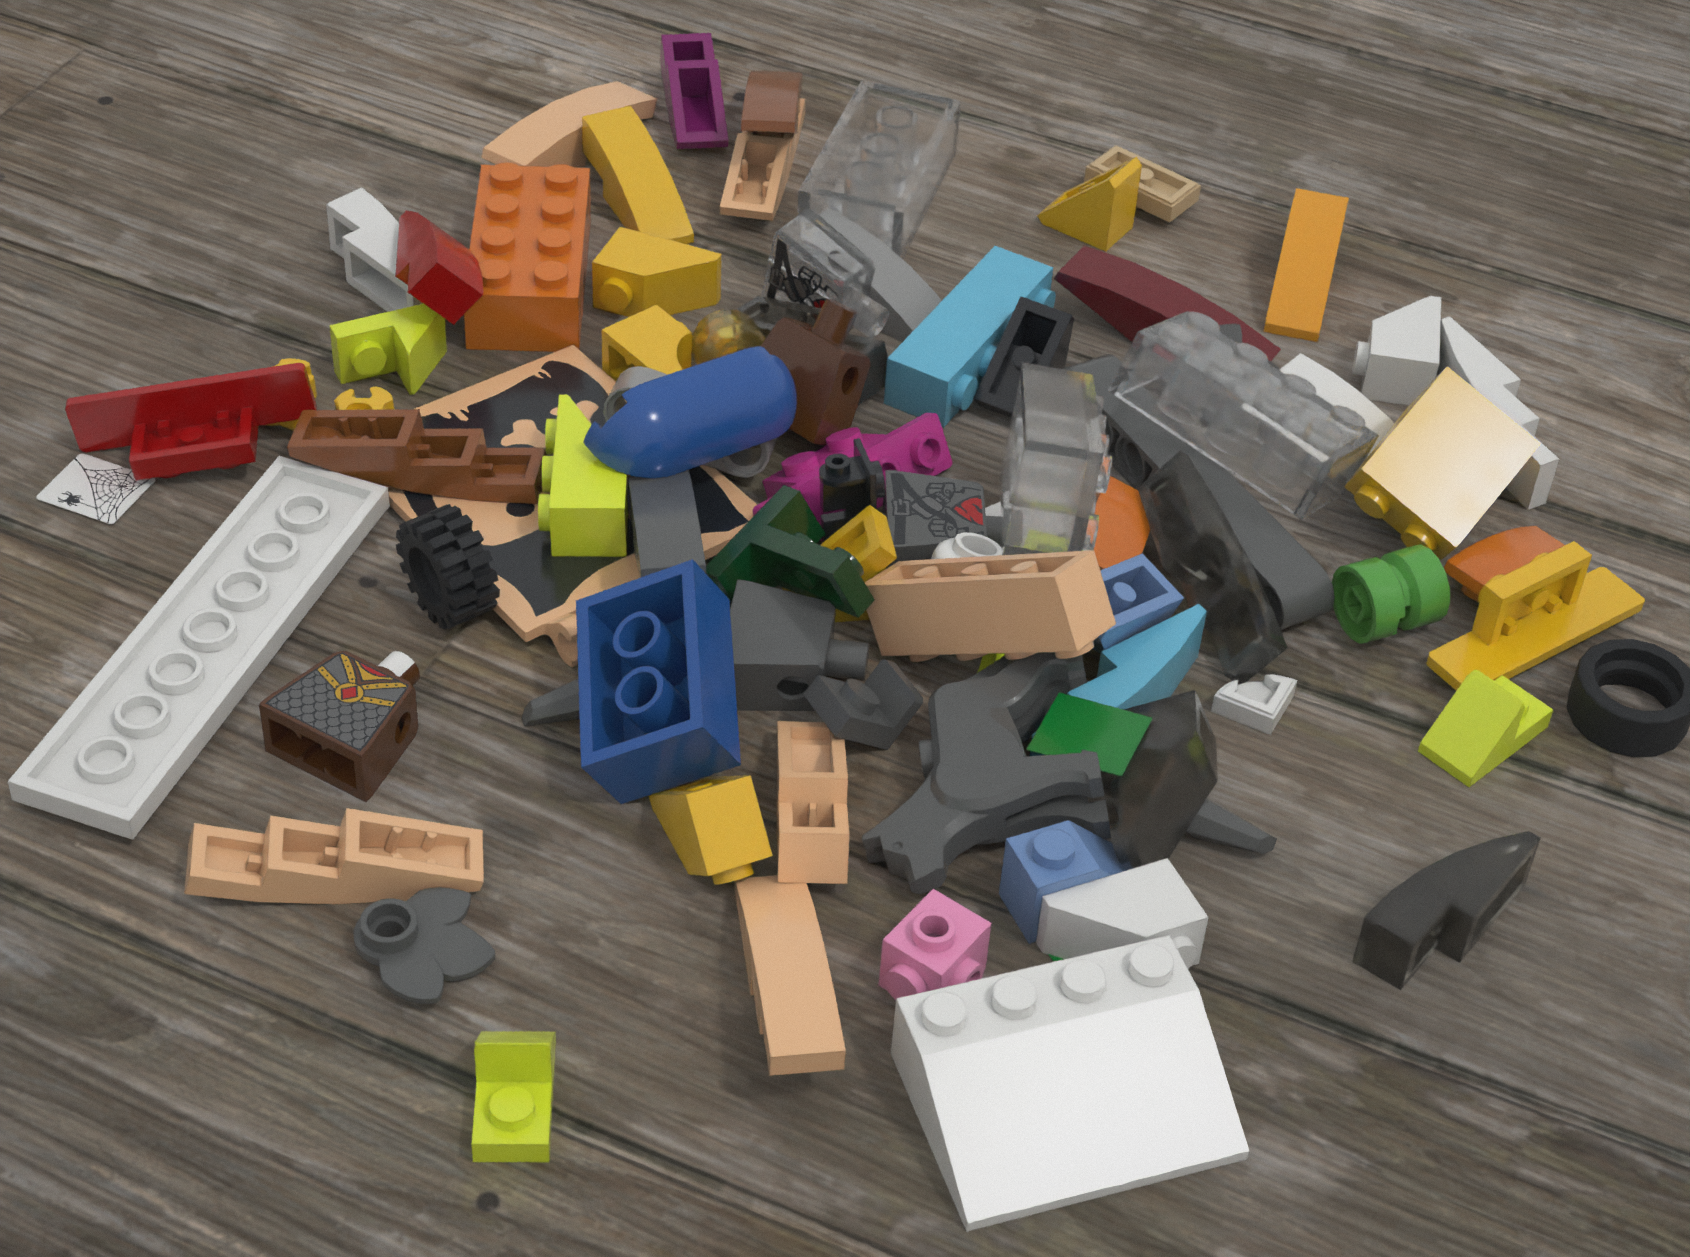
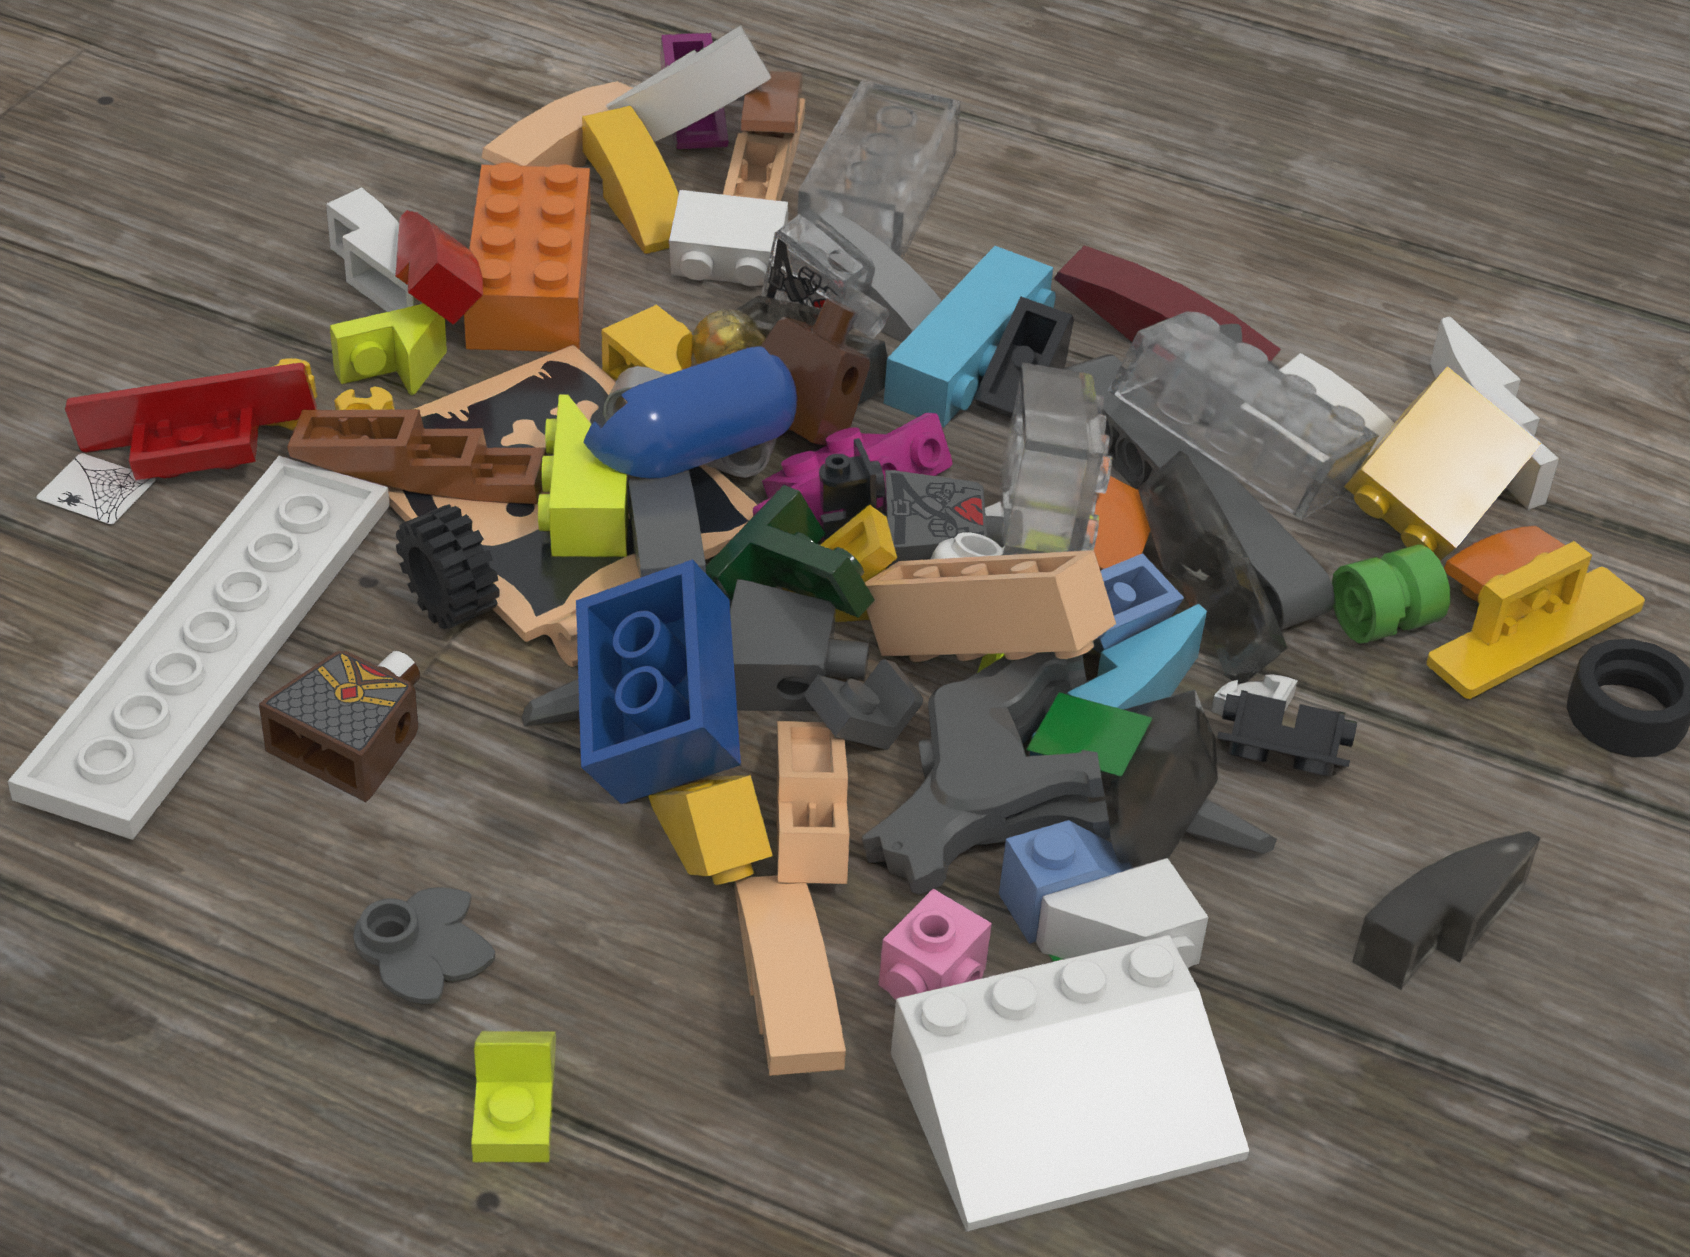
(329, 864): light nougat slope -> none
(649, 271): yellow slope -> none
(696, 85): none -> white slope
(724, 236): none -> white brick
(1098, 209): yellow slope -> none
(1160, 189): tan plate -> none
(1306, 265): light orange slope -> none
(1312, 740): none -> black hinge
(1400, 353): white slope -> none
(1483, 727): neon yellow slope -> none

